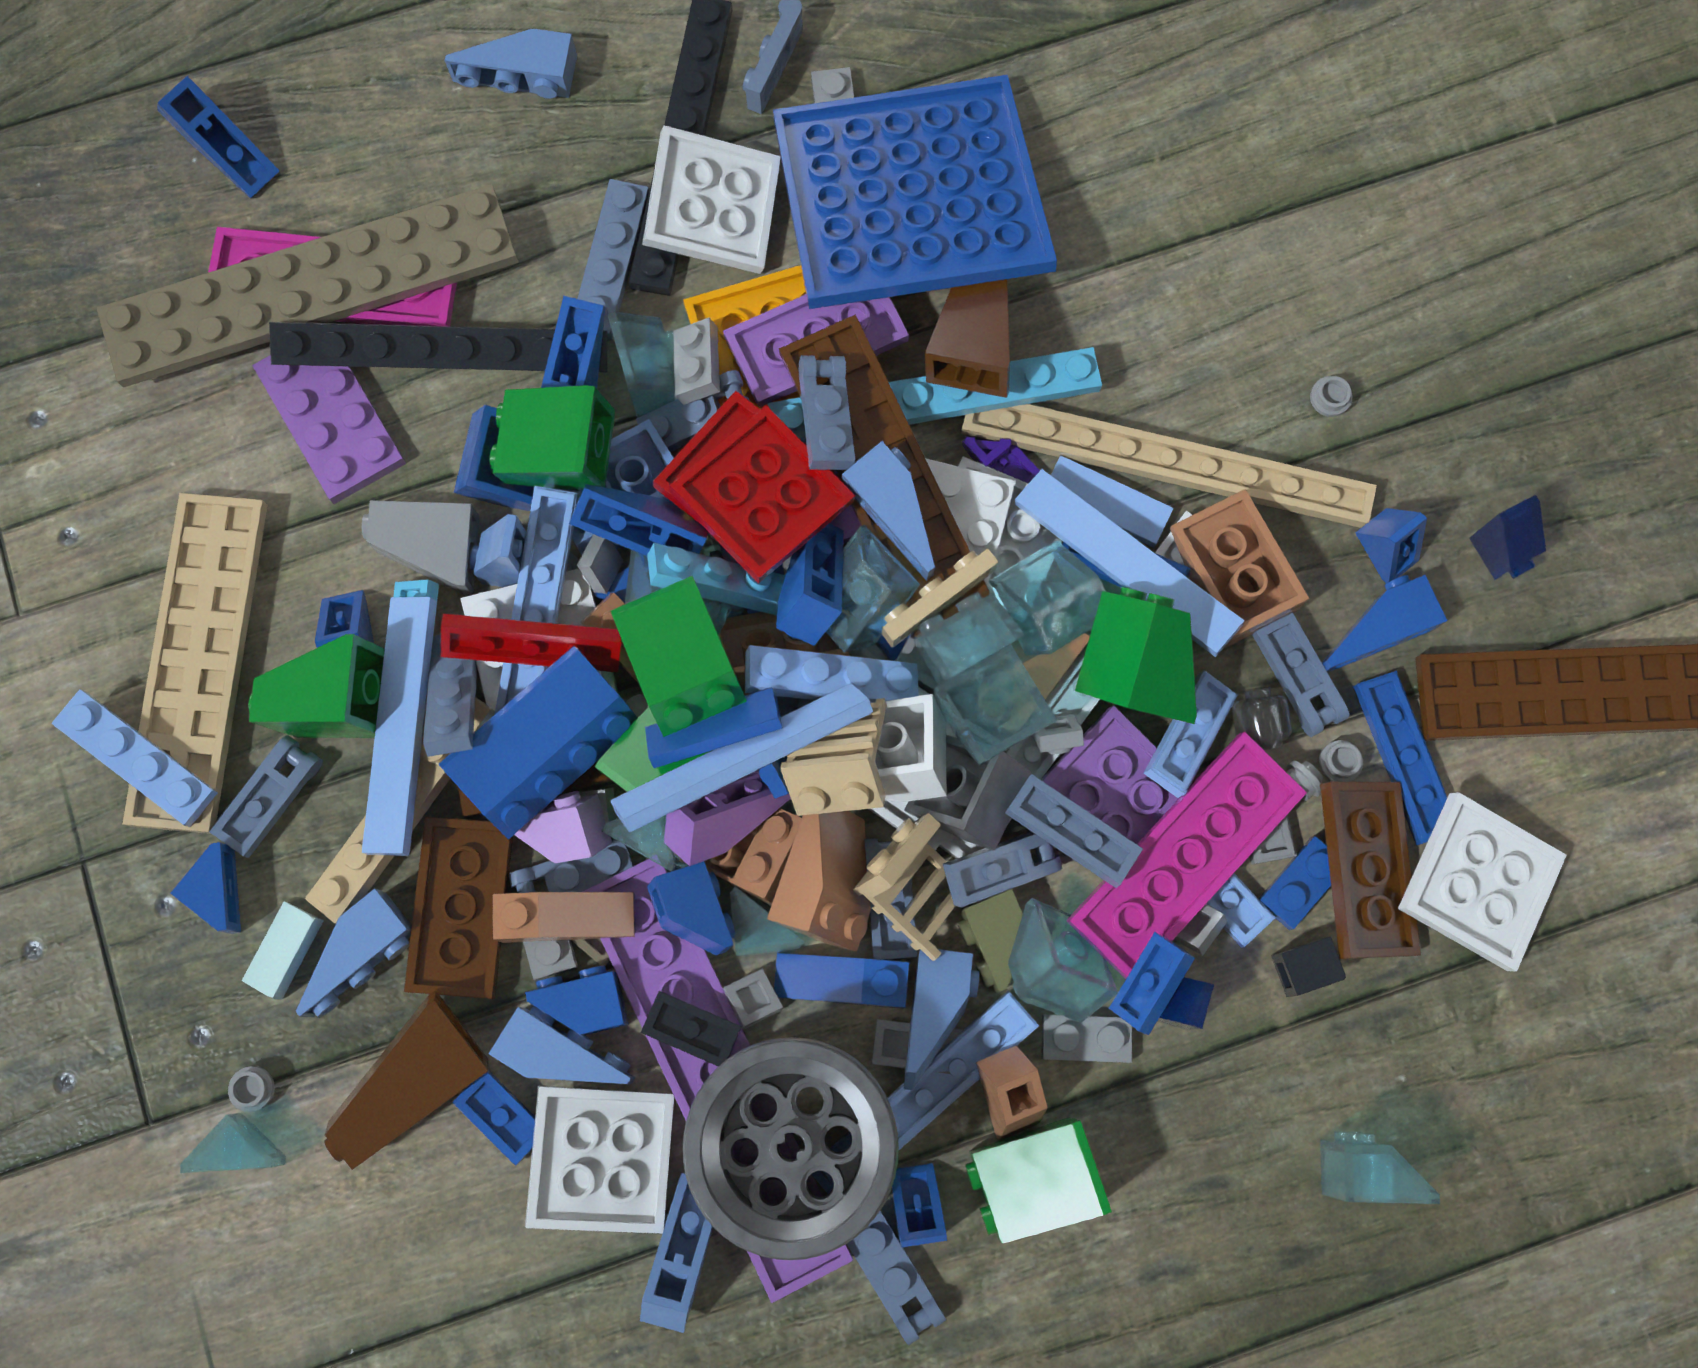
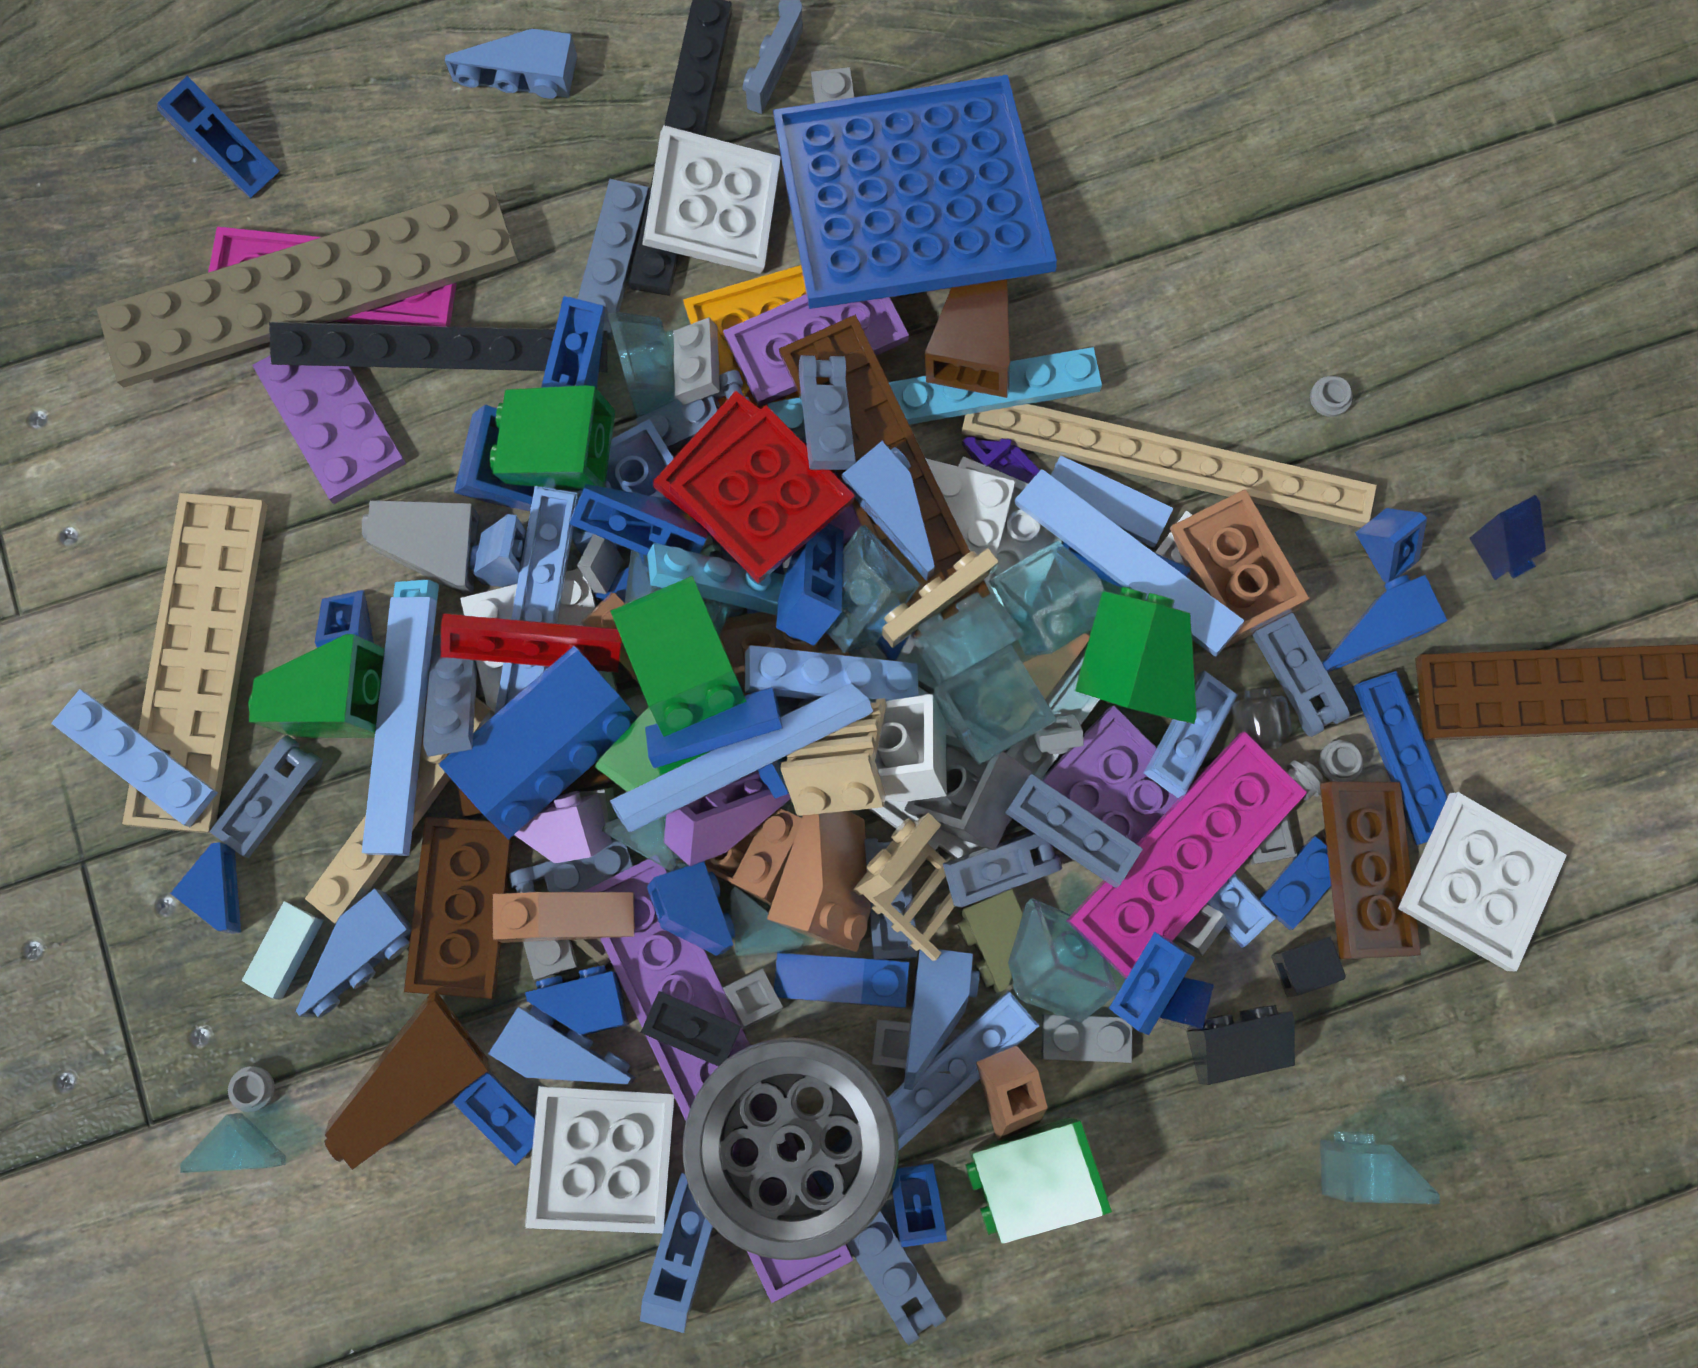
(1243, 1047): none -> black slope

